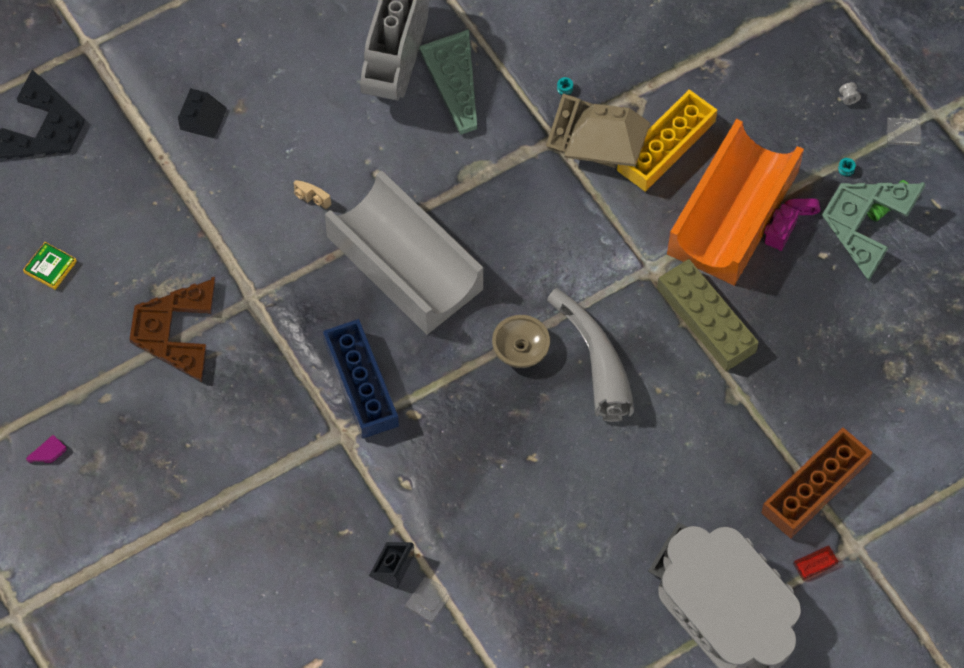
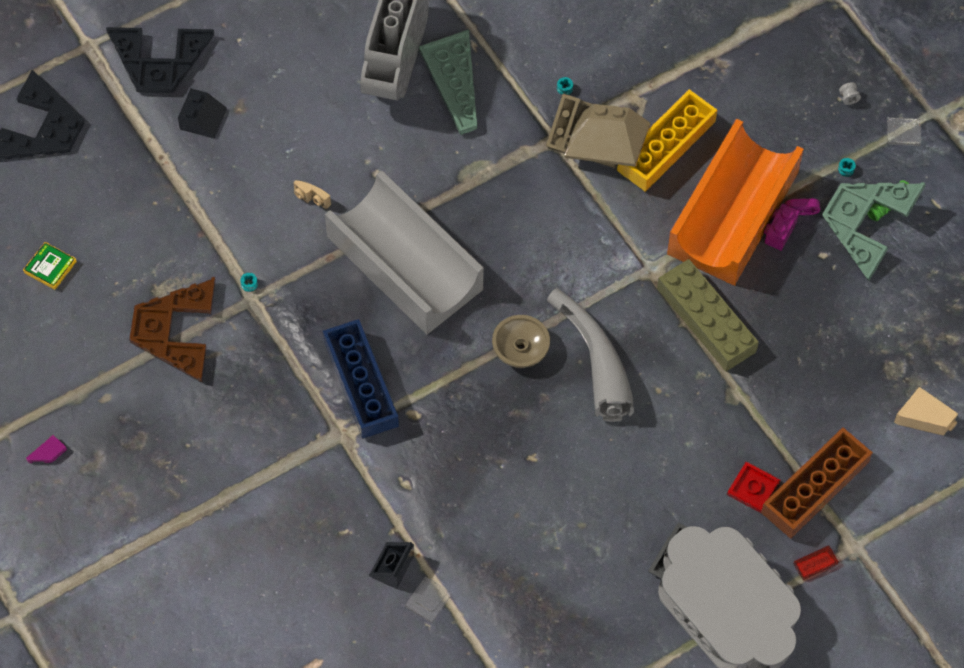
(158, 74): none -> black wing
(249, 276): none -> teal bush
(753, 487): none -> red tile
(926, 414): none -> tan slope

